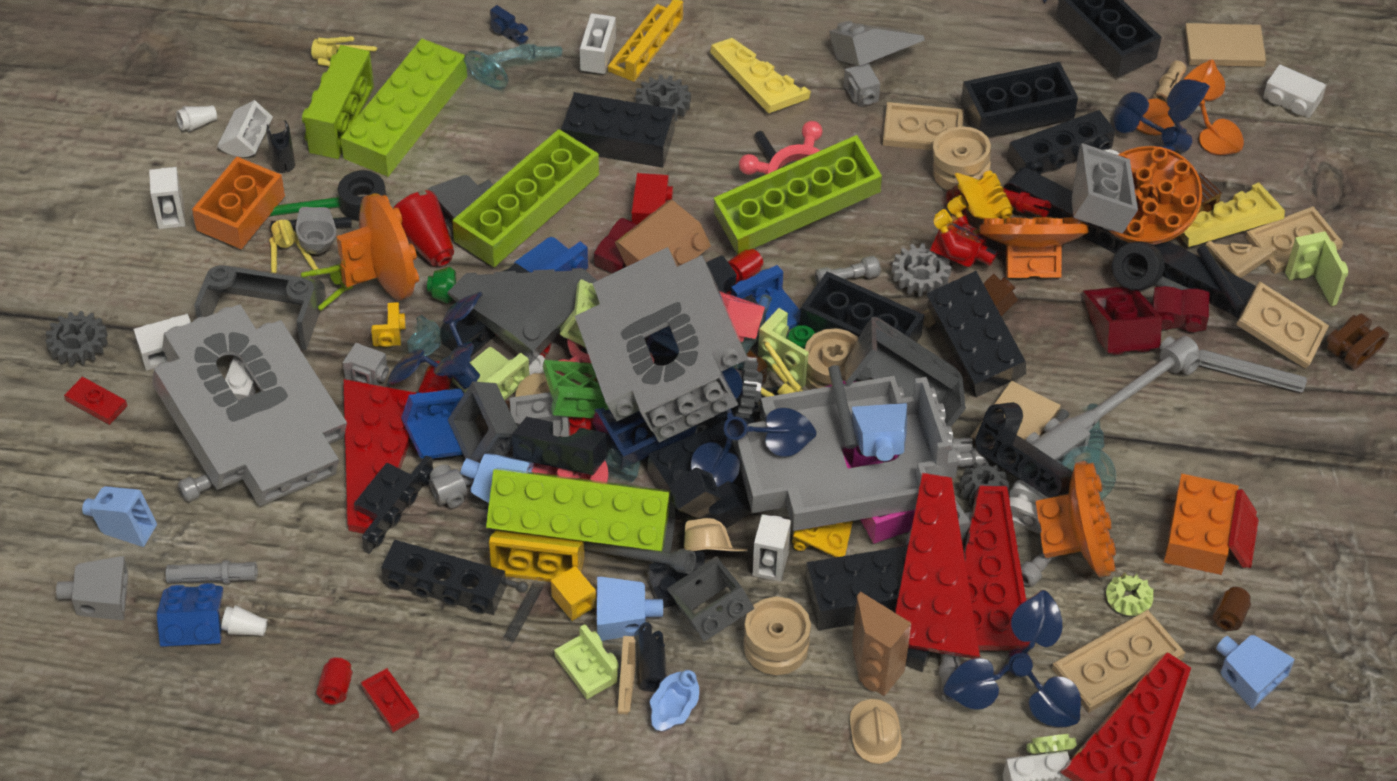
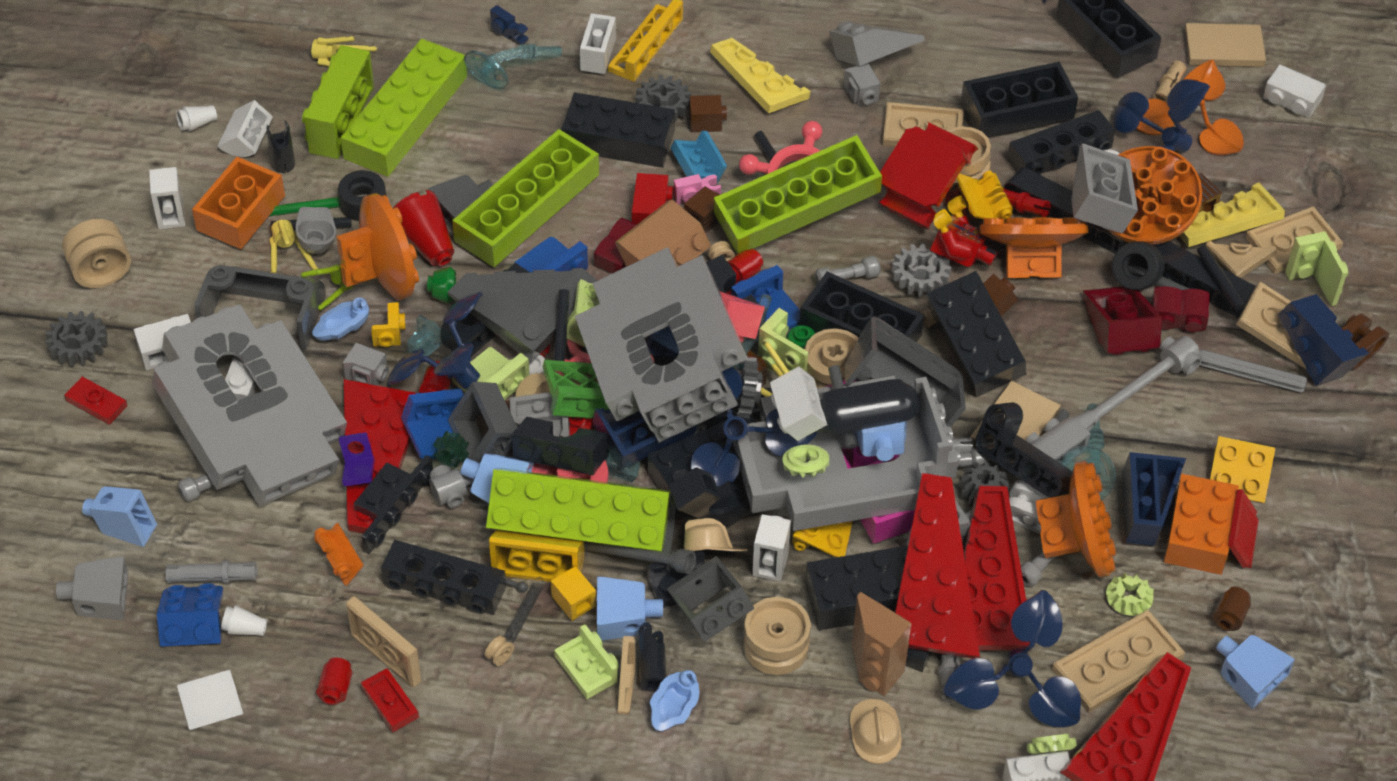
(96, 253): none -> tan wheel
(209, 699): none -> white sticker
(339, 552): none -> orange hinge
(341, 320): none -> light blue arm
(358, 466): none -> dark purple bracket
(383, 642): none -> tan tile
(451, 449): none -> clear green gear
(499, 650): none -> tan bush
(561, 325): none -> black bar
(688, 186): none -> bright pink plate
(699, 156): none -> dark azure bracket
(702, 208): none -> reddish brown brick
(707, 113): none -> reddish brown brick
(721, 248): none -> tan bush
(795, 457): none -> yellowish green gear
(797, 403): none -> white brick
(869, 406): none -> black brick
(923, 172): none -> red piece
(1147, 494): none -> dark blue wedge
(1243, 465): none -> yellow hinge
(1320, 340): none -> dark blue wedge

